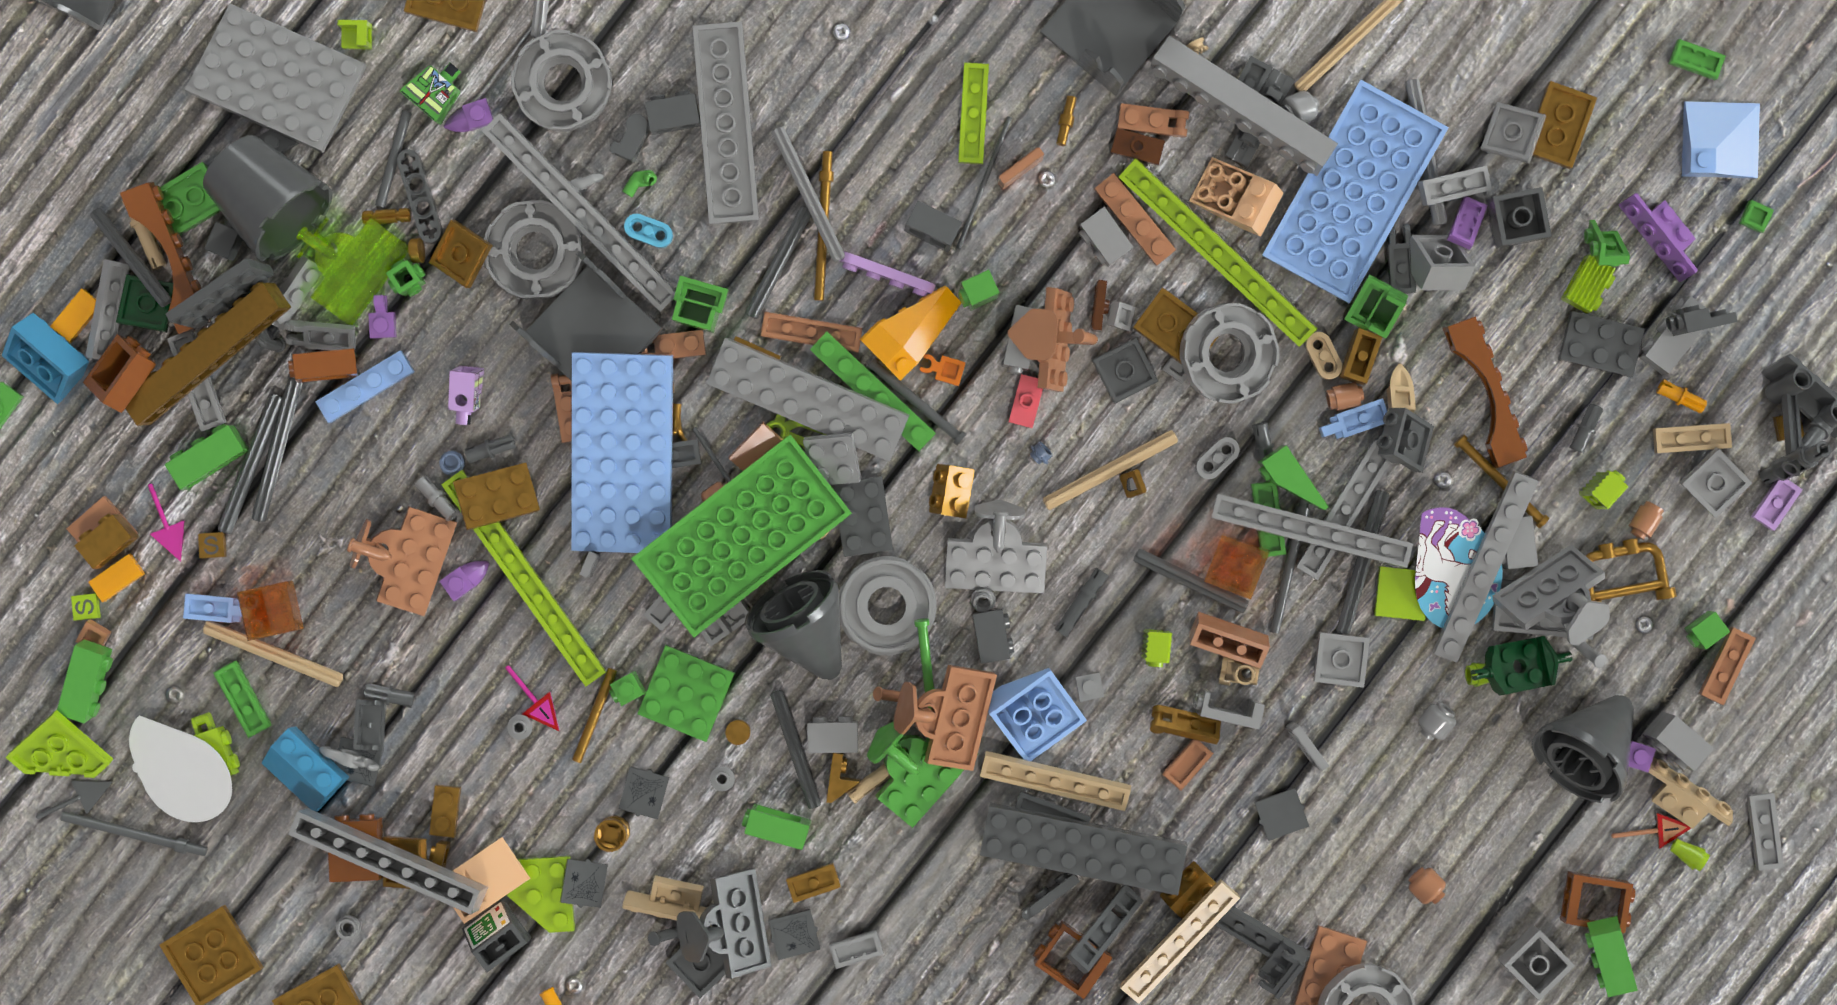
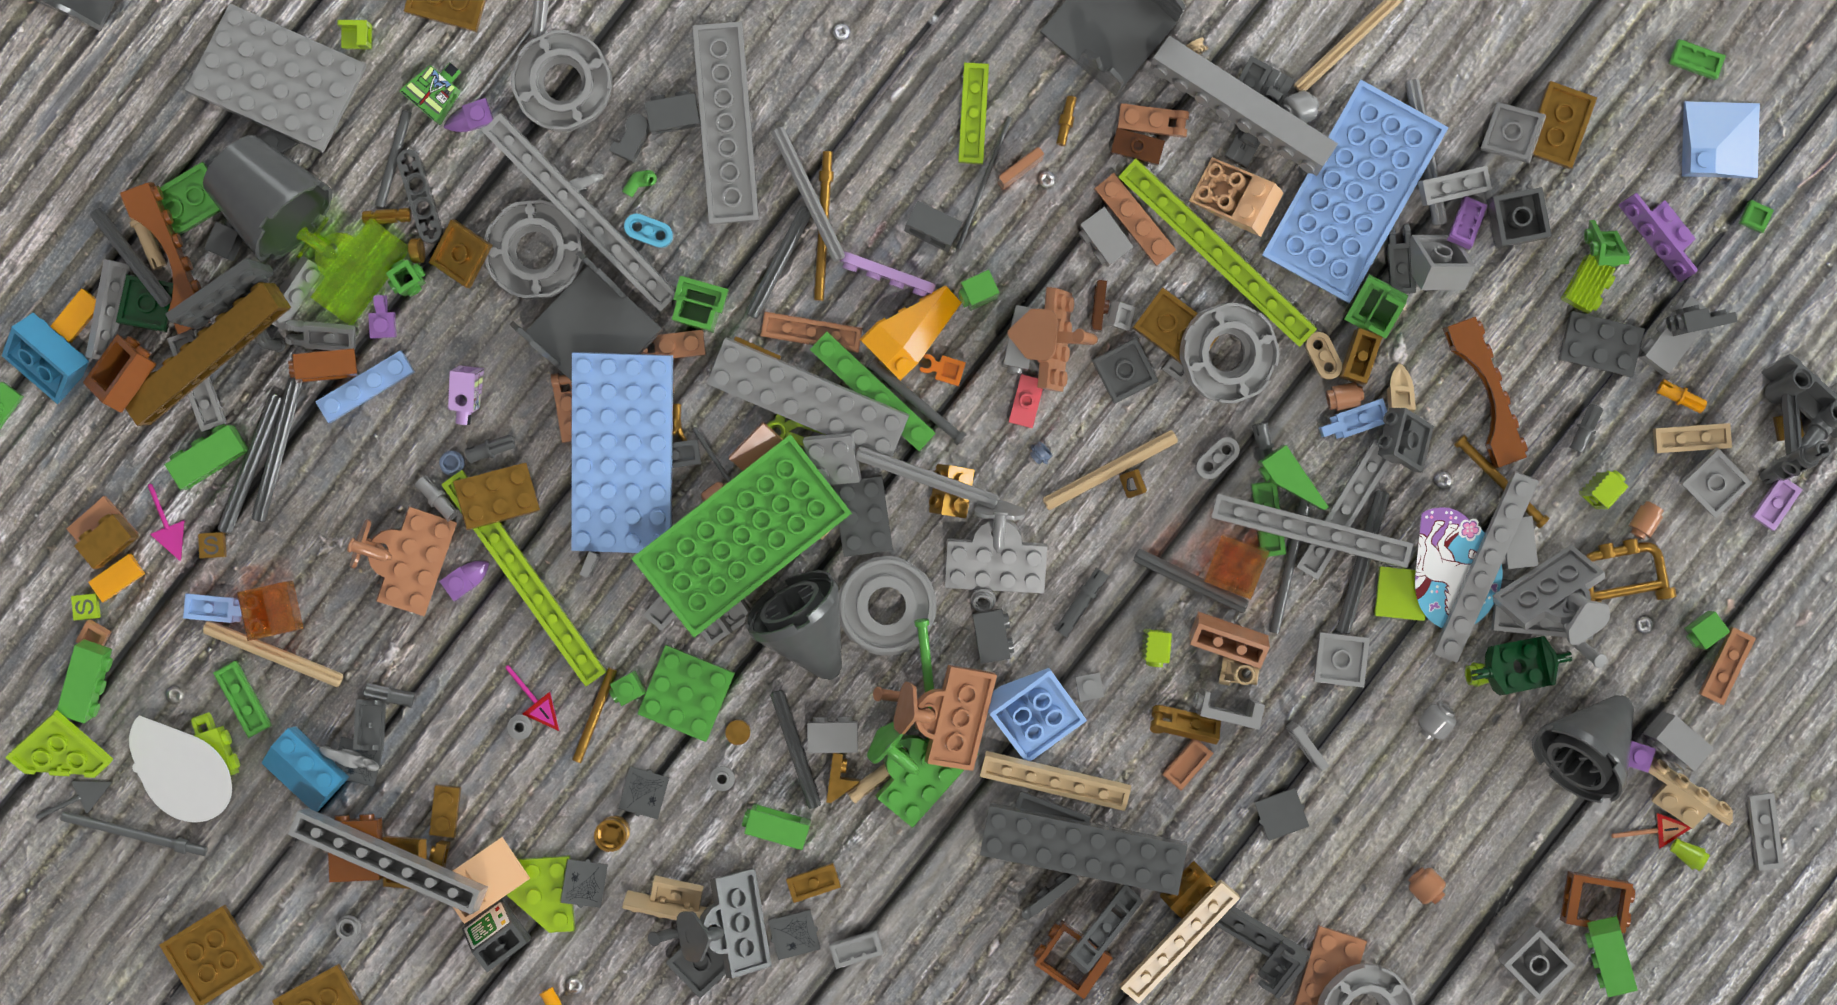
(927, 477): none -> light grey axle

